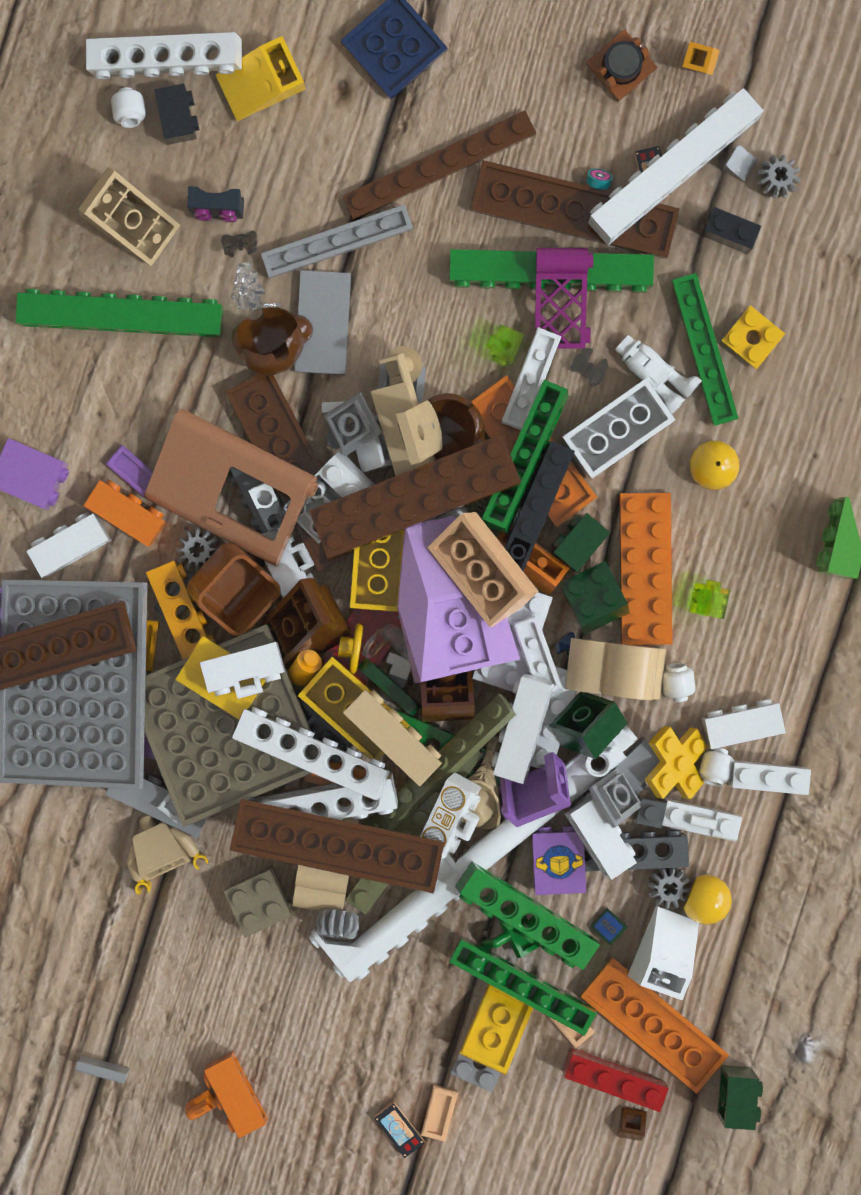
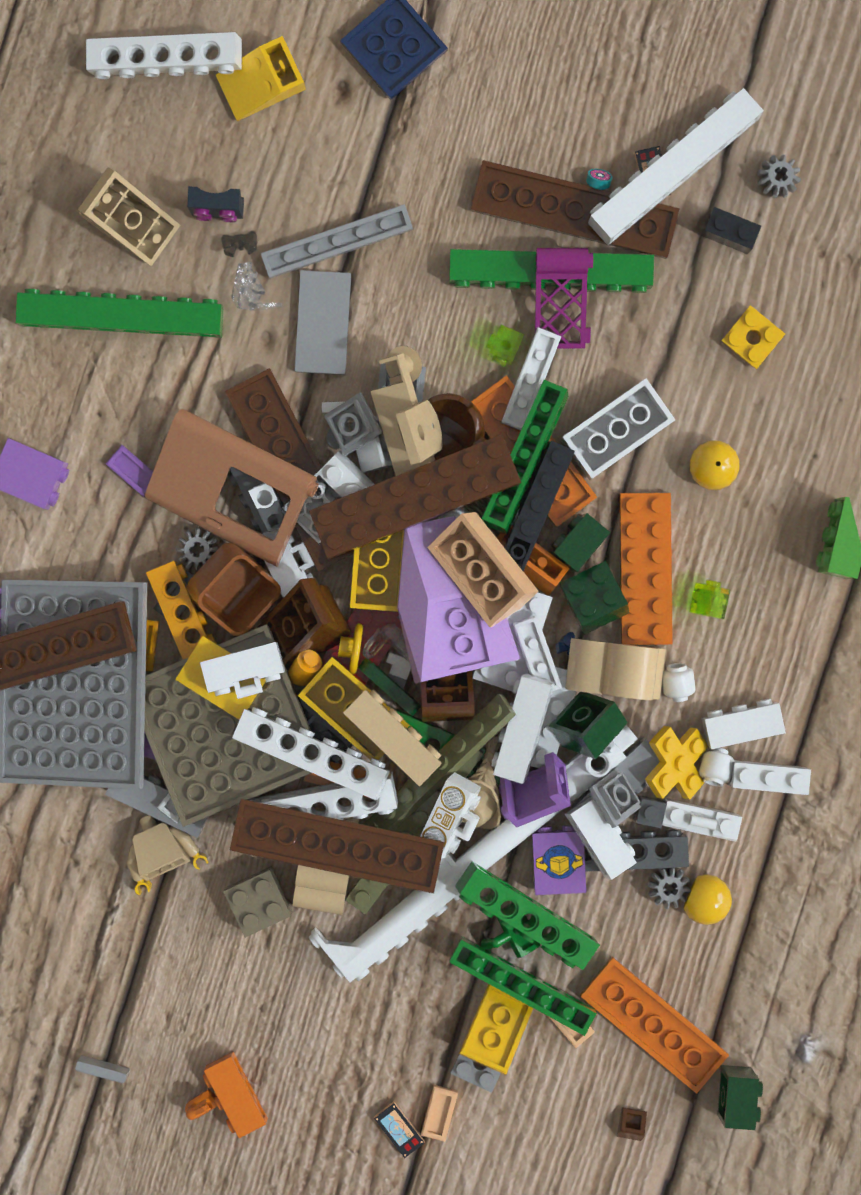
(68, 544): white brick -> none
(126, 512): orange brick -> none
(128, 107): white head -> none
(176, 114): black brick -> none
(271, 341): reddish brown piece -> none
(337, 924): light grey gear -> none
(439, 165): reddish brown plate -> none
(585, 368): clear smoke piece -> none
(609, 926): slope -> none
(615, 1079): red brick -> none
(622, 64): piece -> none
(648, 364): white piece -> none
(666, 954): white slope -> none
(701, 58): light orange brick -> none
(704, 349): green plate -> none
(740, 163): light grey slope -> none

